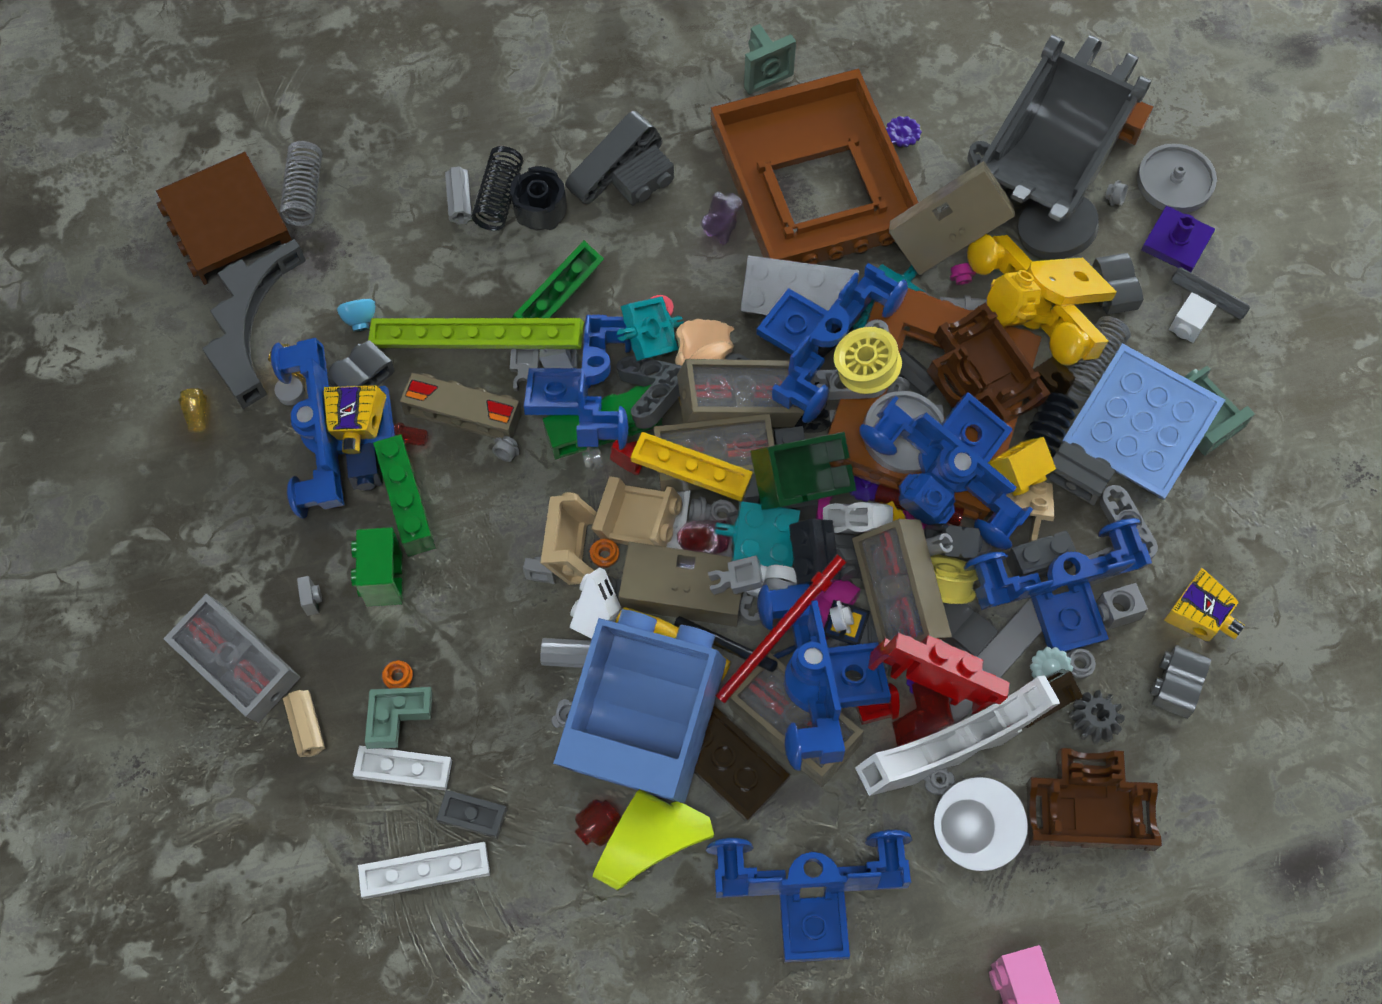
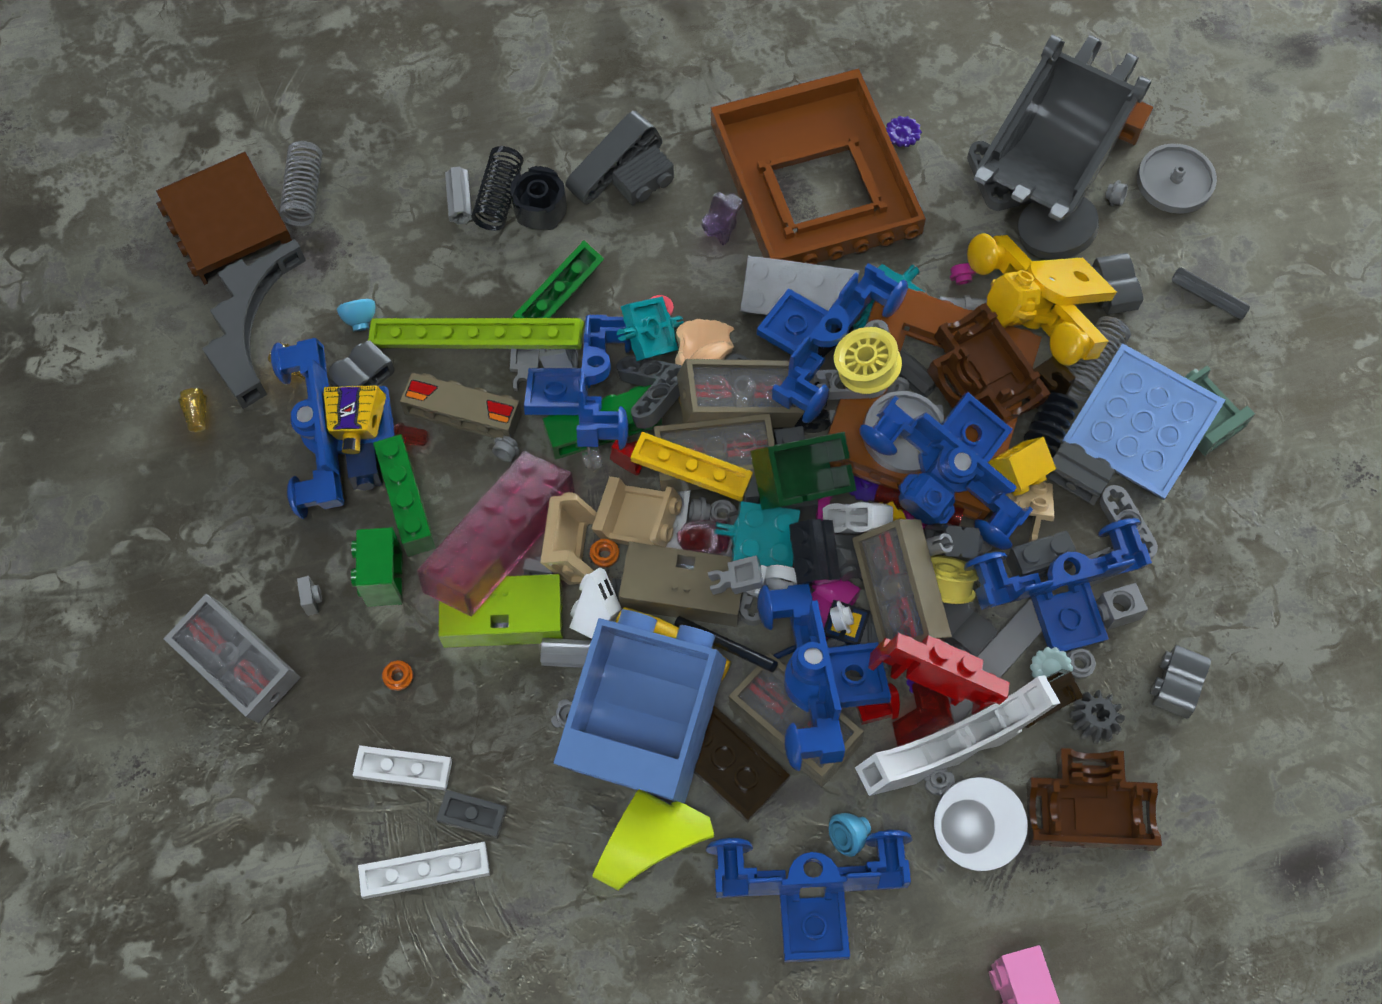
(290, 393): light grey tile -> none
(304, 723): tan axle -> none
(390, 707): sand green plate -> none
(494, 534): none -> clear pink brick
(514, 614): none -> lime brick
(596, 822): clear red head -> none
(767, 60): sand green bracket -> none
(821, 582): red bar -> none
(848, 833): none -> medium azure brick
(951, 218): dark tan brick -> none
(1178, 239): dark purple tile -> none
(1192, 317): white brick -> none
(1205, 609): torso -> none

